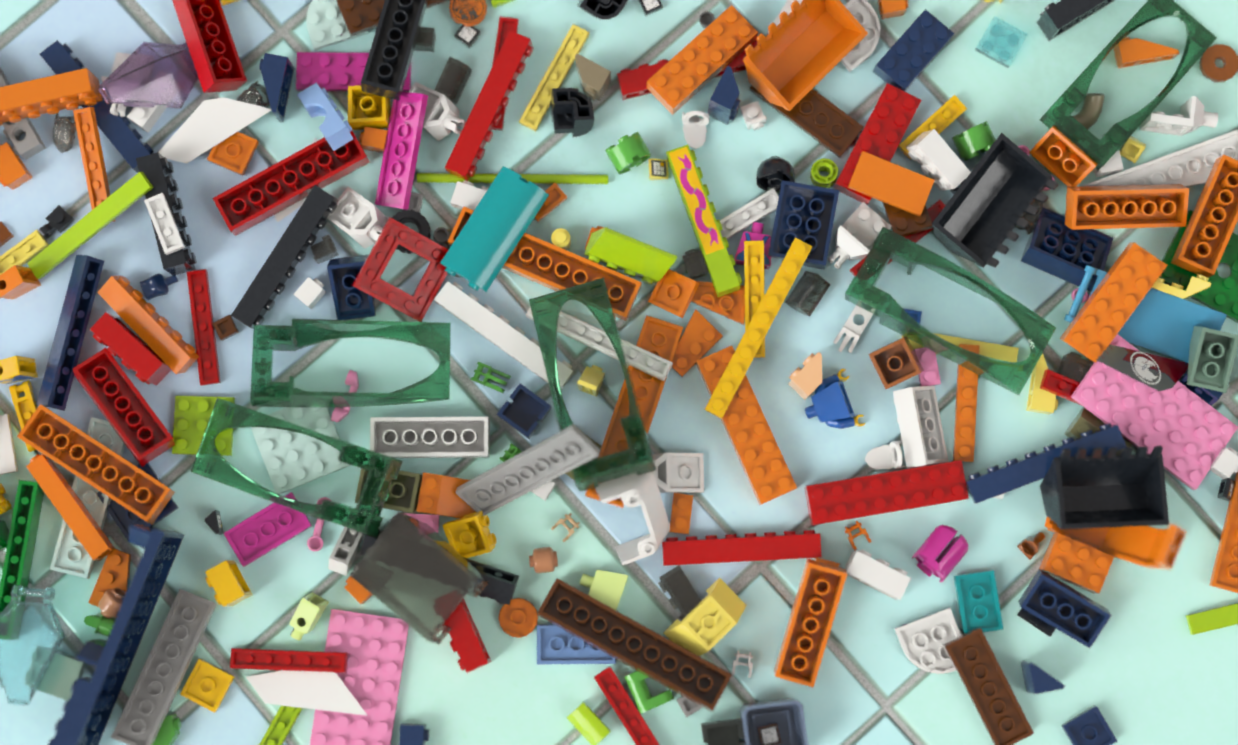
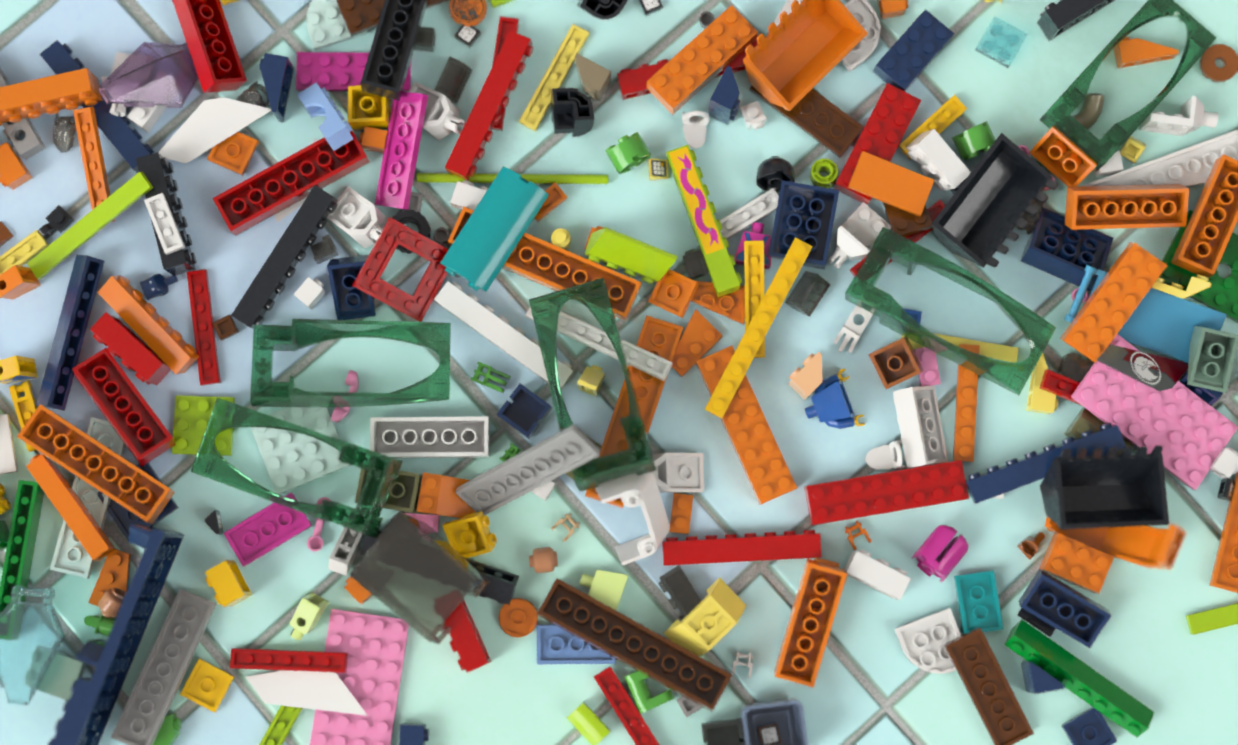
(1080, 678): none -> green brick

